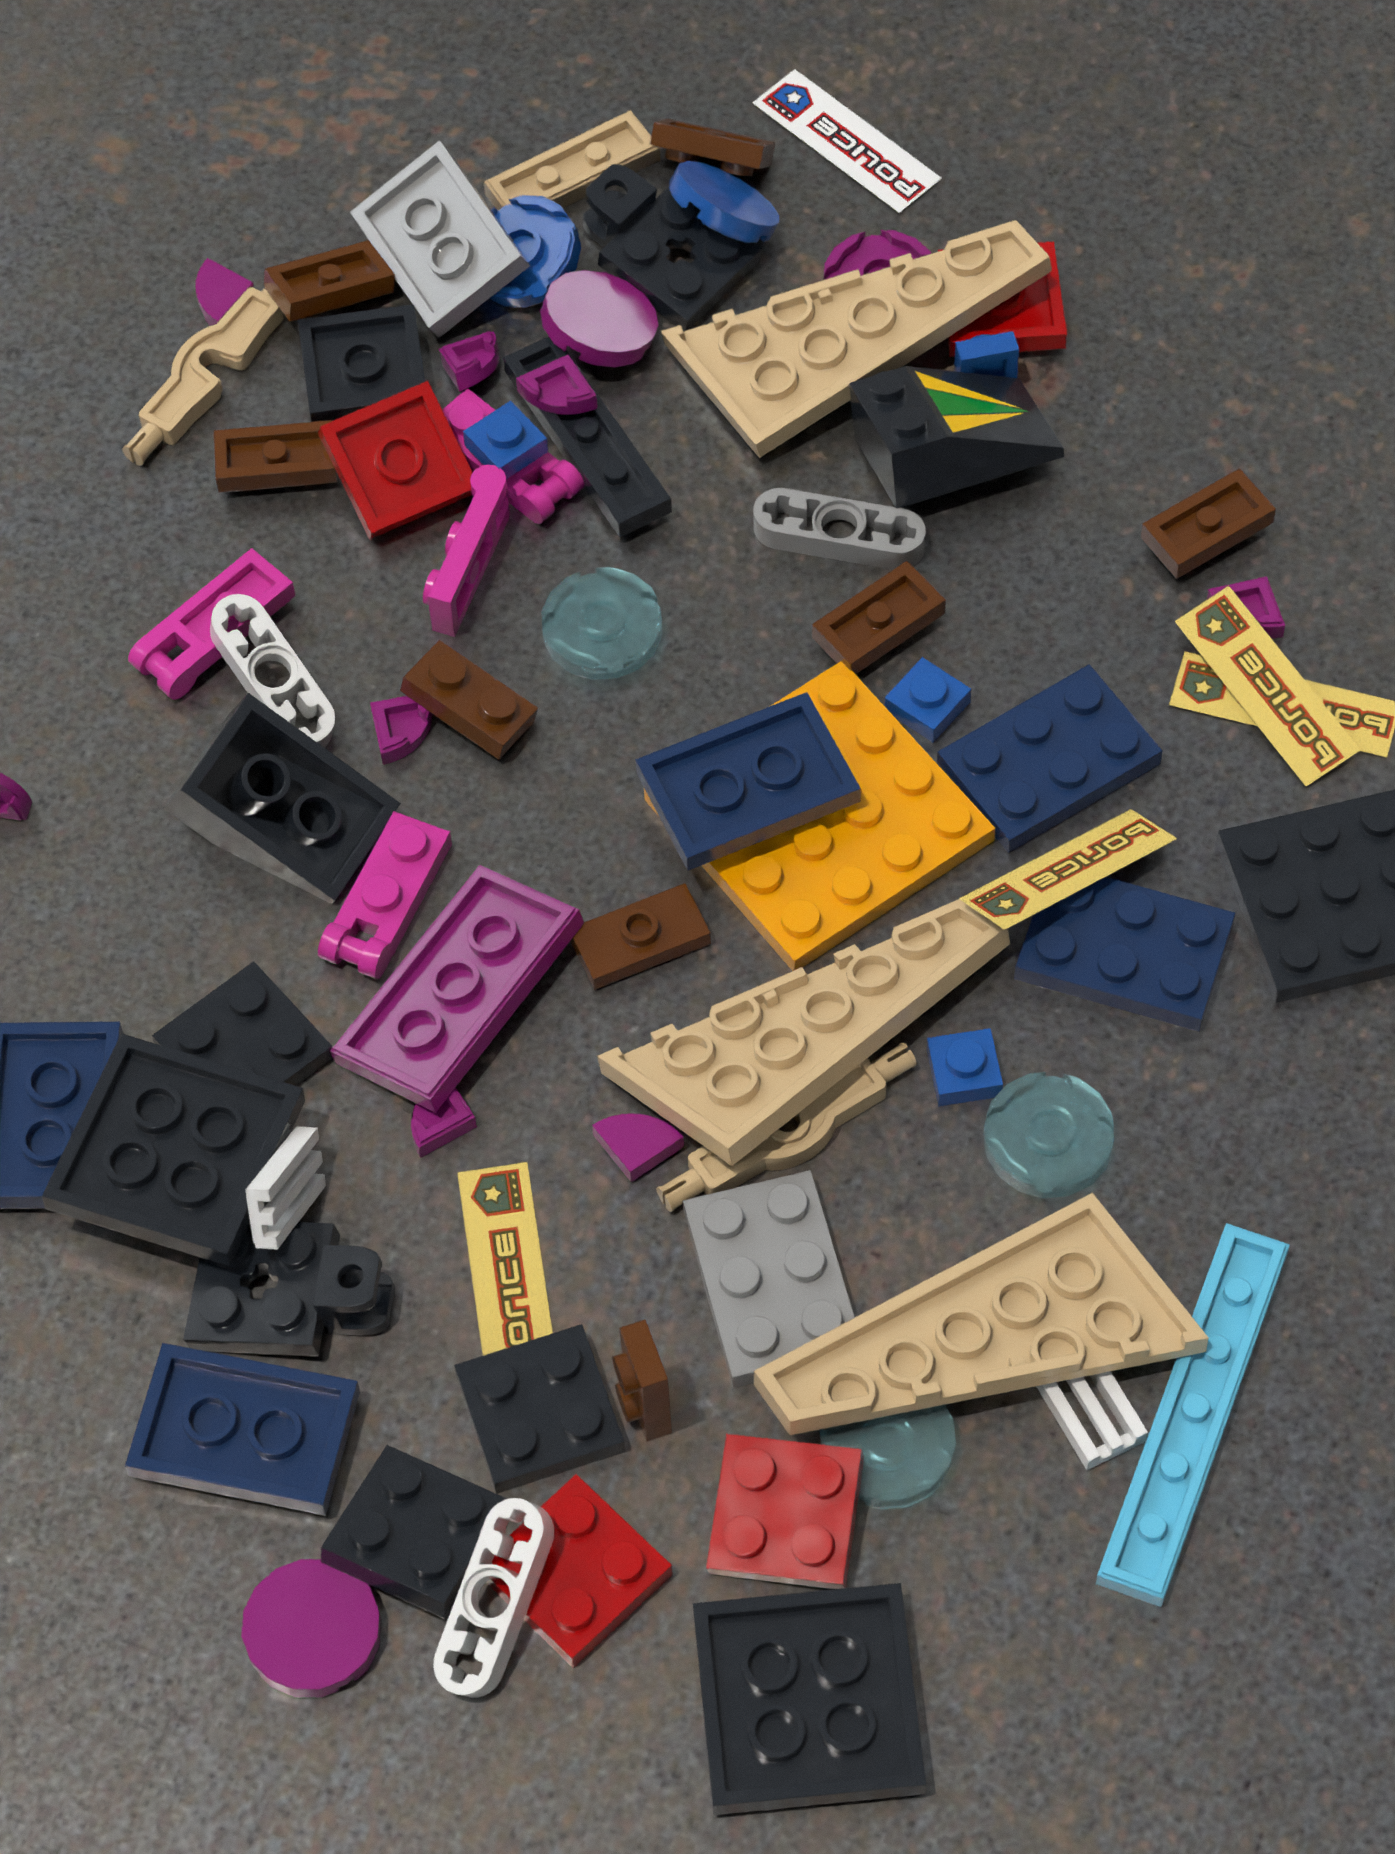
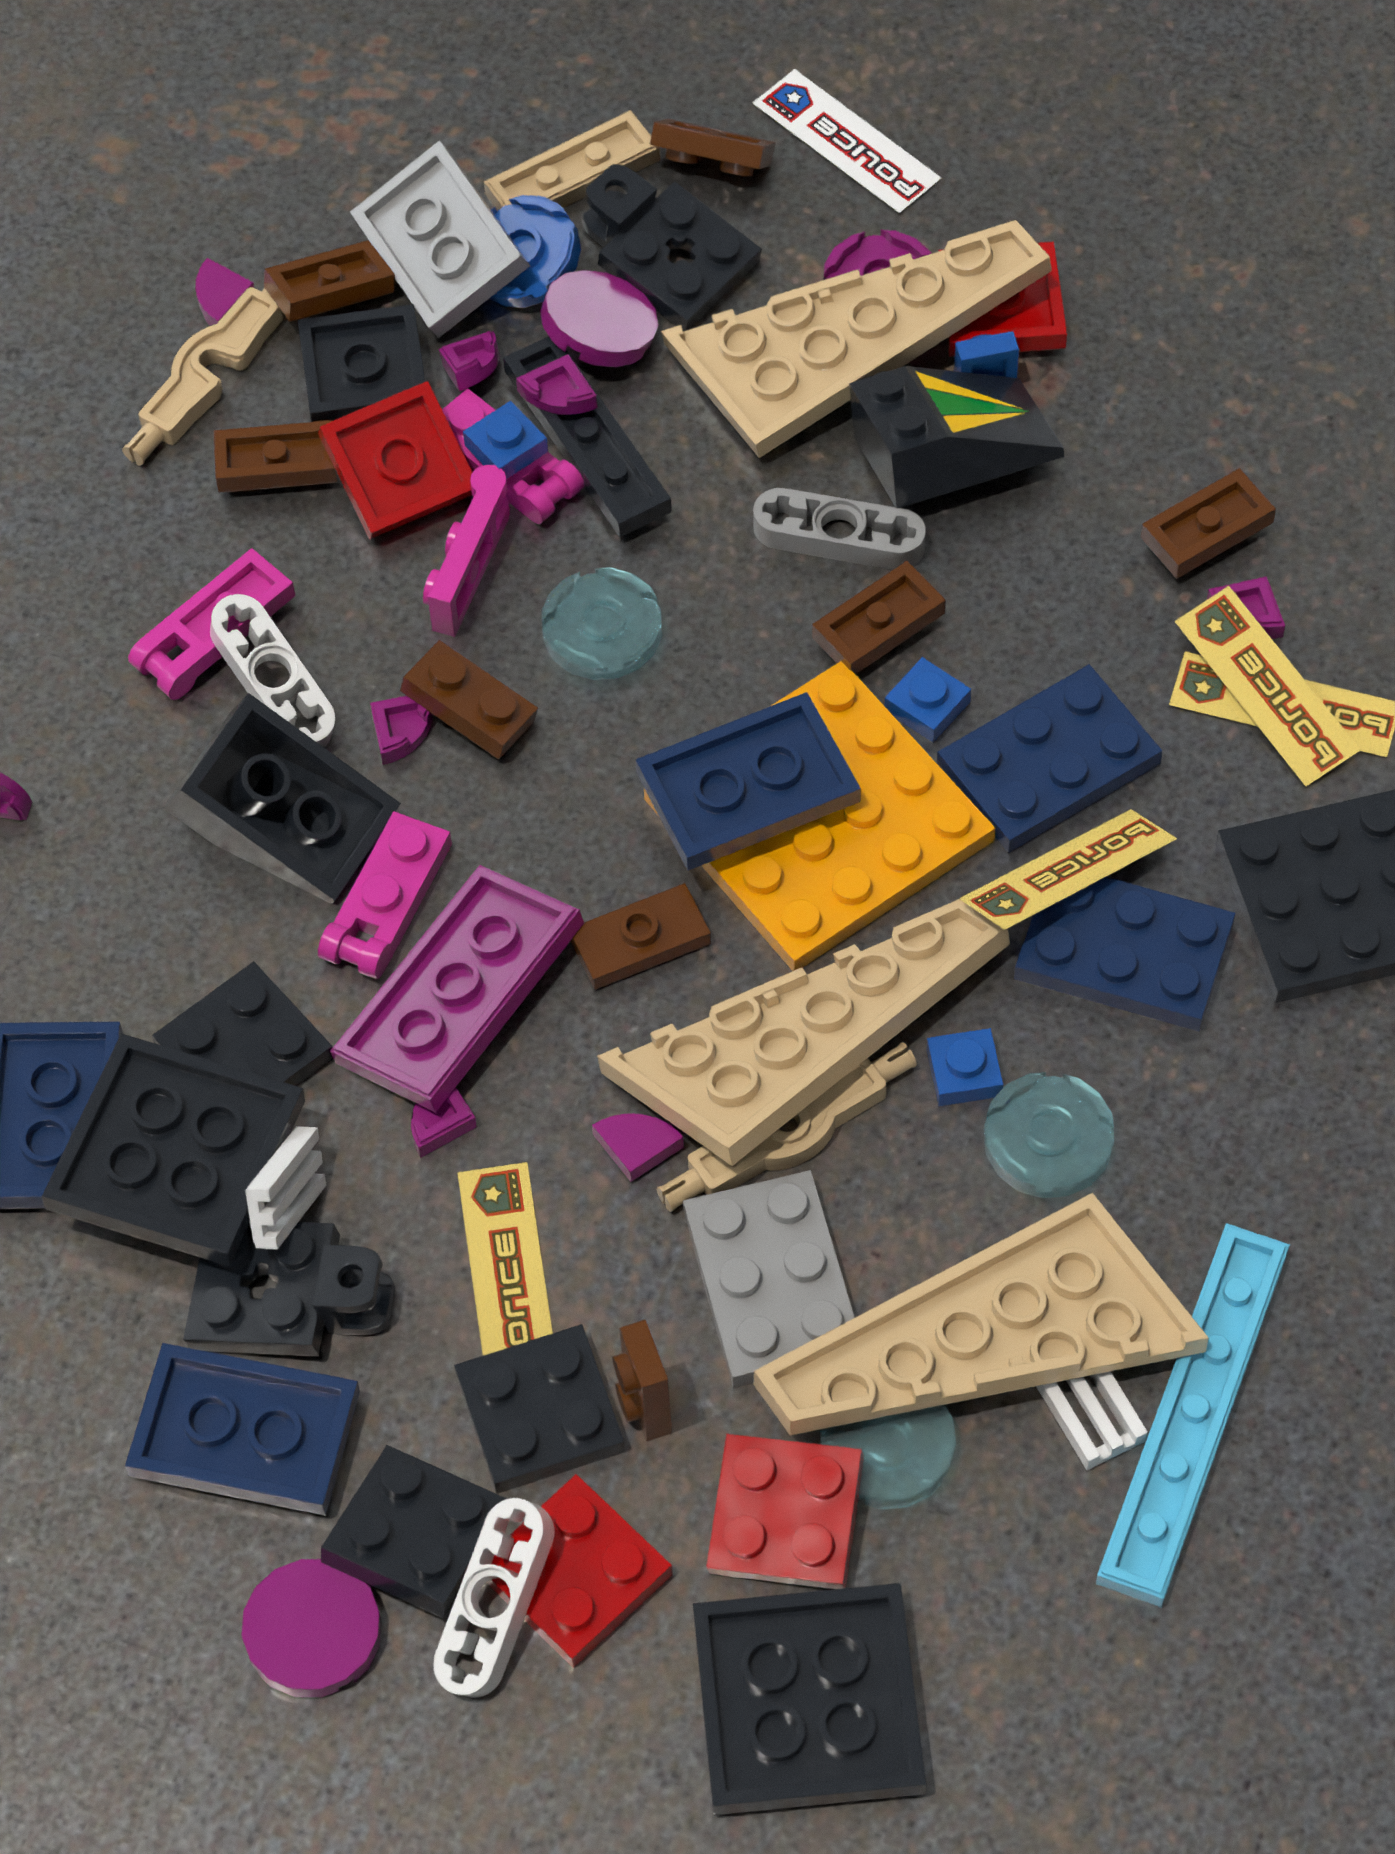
(724, 202): blue tile -> none

